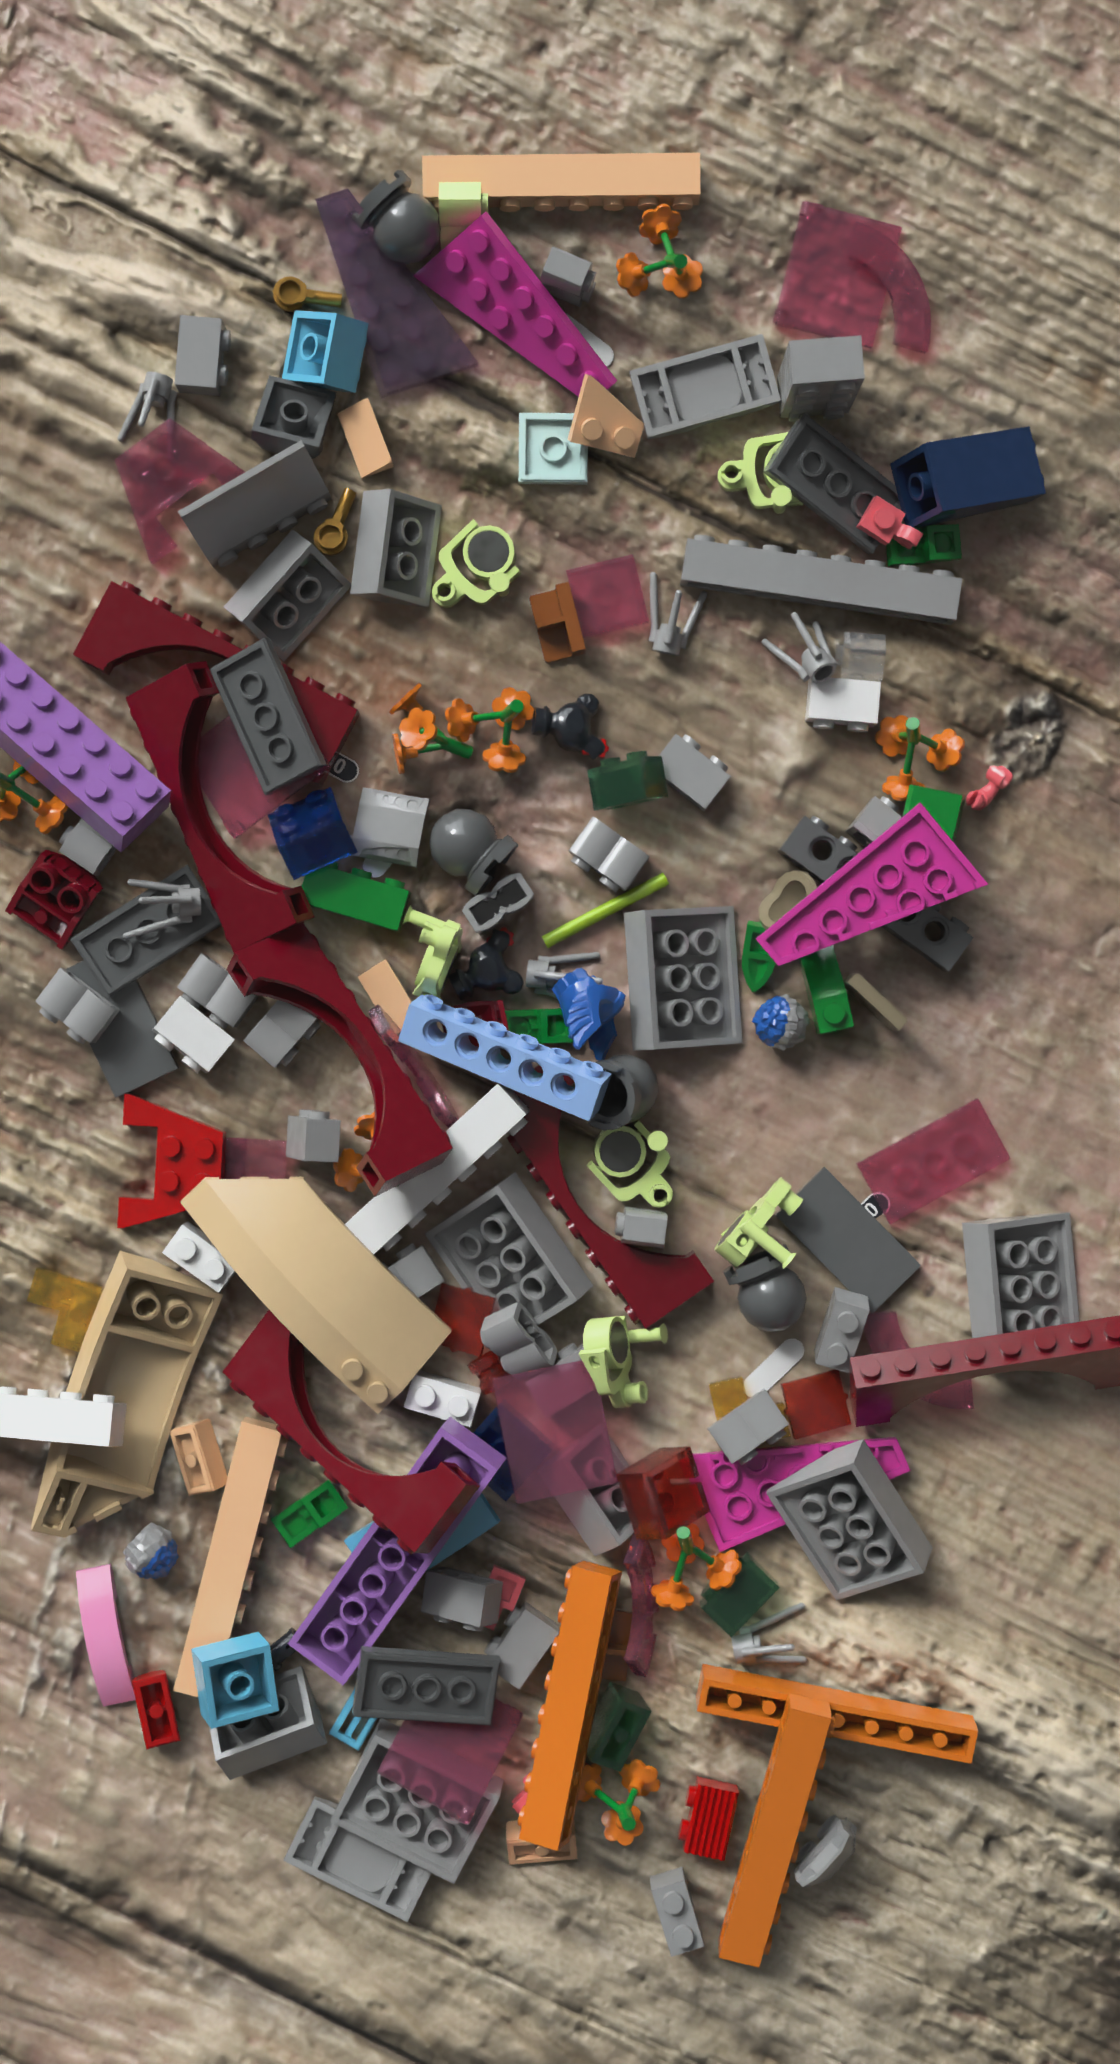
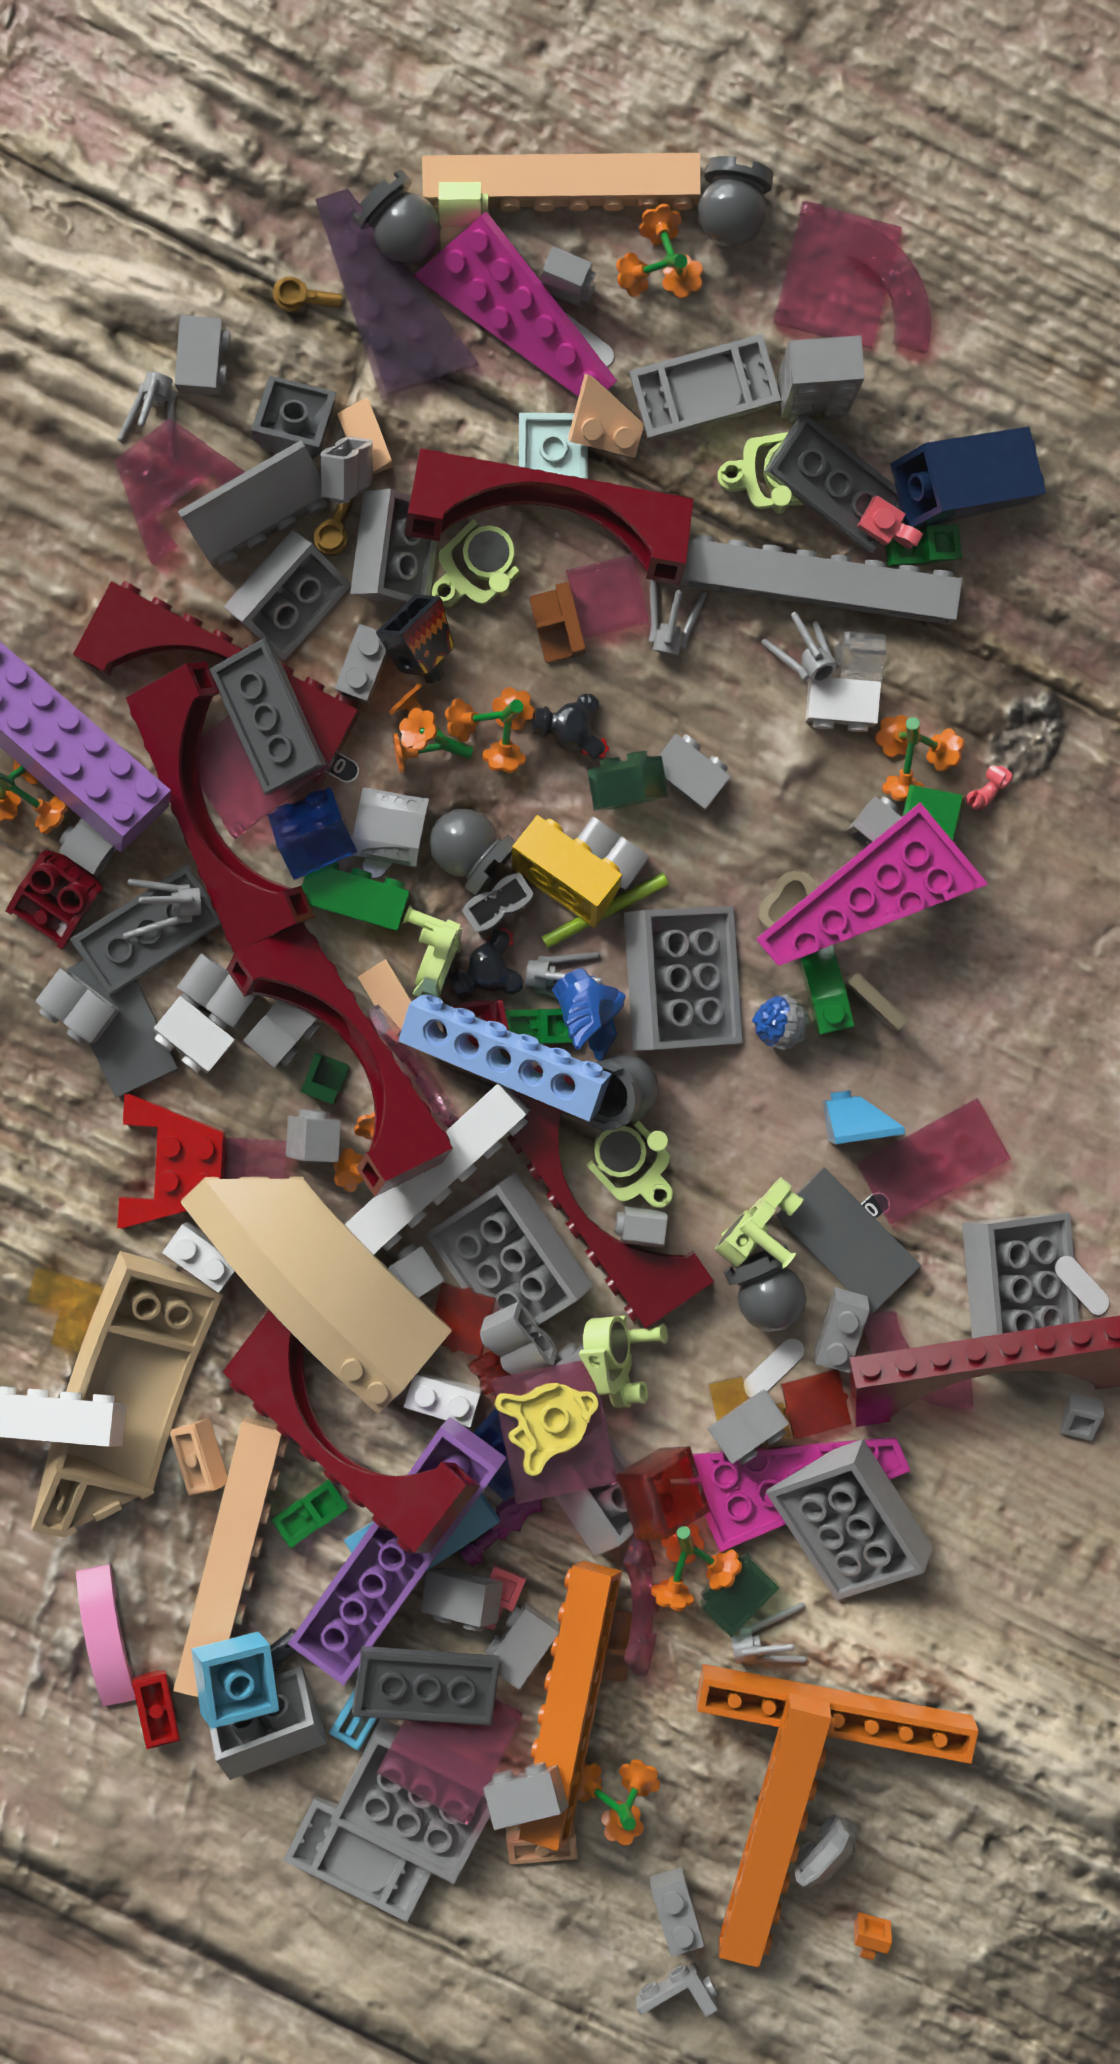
(151, 1552): light grey piece -> none
(325, 350): medium azure slope -> none
(325, 1078): none -> dark green panel
(346, 469): none -> light grey brick
(362, 666): none -> light grey brick
(418, 637): none -> black torso
(512, 1519): none -> magenta piece
(525, 1796): none -> light grey piece
(549, 1421): none -> light yellow tile
(566, 870): none -> yellow slope
(616, 1726): clear green brick -> none
(645, 521): none -> dark red arch
(679, 1979): none -> light grey bracket
(709, 1818): red brick -> none
(733, 204): none -> dark grey tile
(756, 962): green plate -> none
(855, 1119): none -> dark azure slope
(872, 1935): none -> orange tile
(953, 932): dark grey brick -> none
(1082, 1285): none -> white sticker
(1082, 1416): none -> light grey slope

